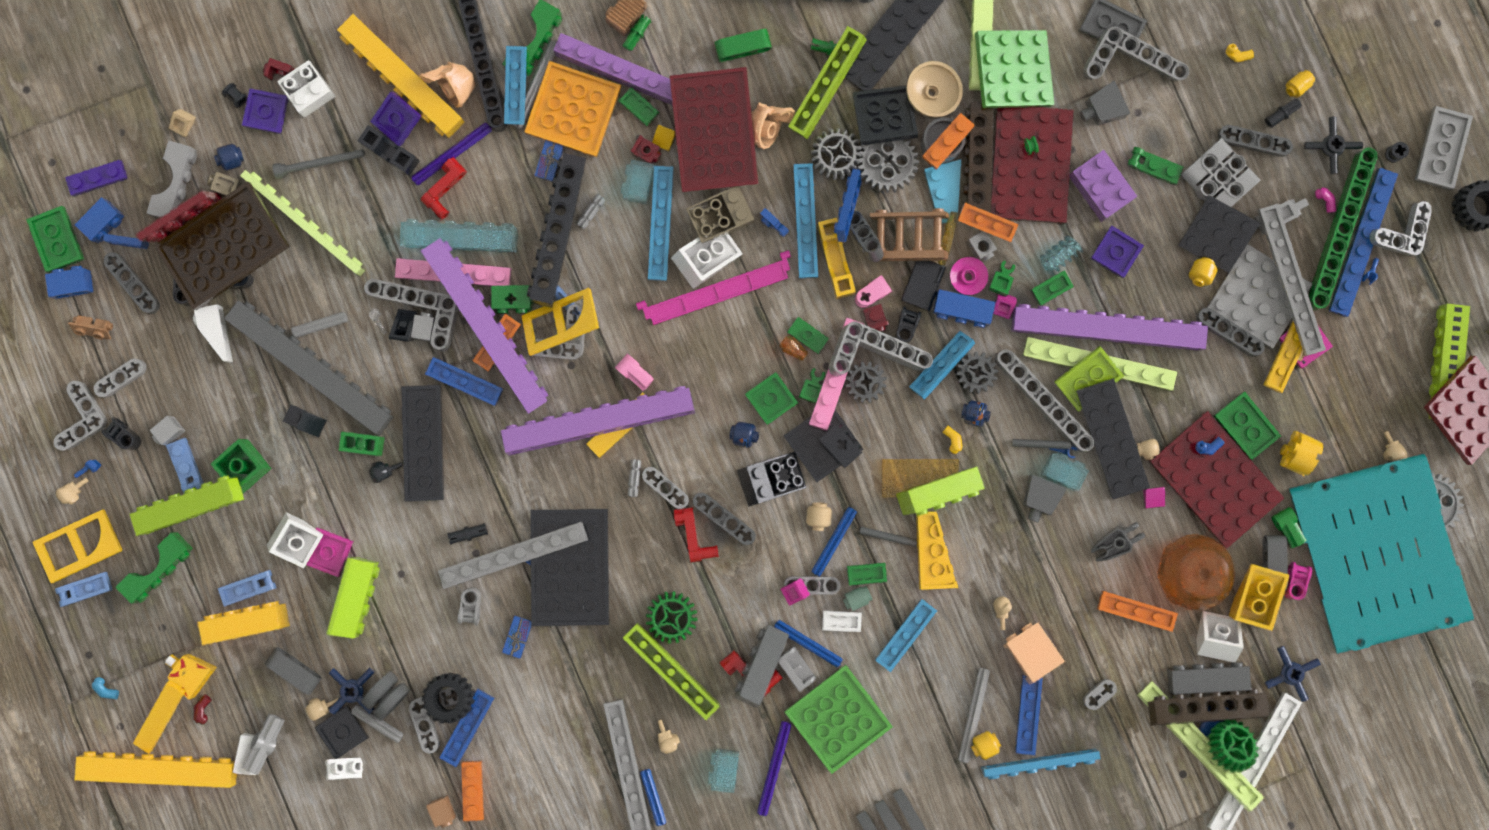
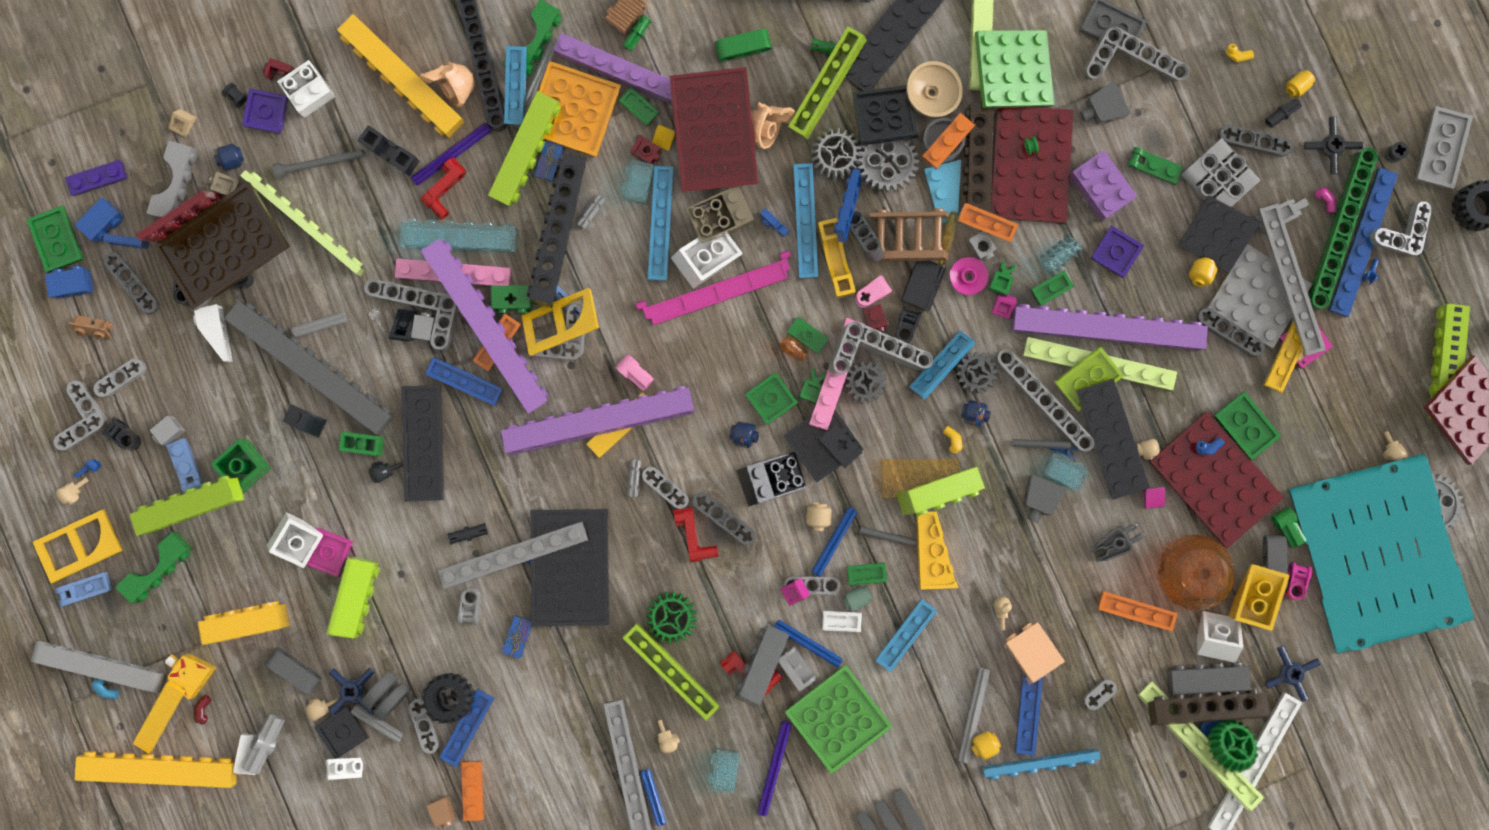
(98, 666): none -> light grey beam
(246, 588): medium blue plate -> none
(395, 118): dark purple plate -> none
(525, 148): none -> lime brick
(963, 308): blue brick -> none
(1301, 453): yellow brick -> none

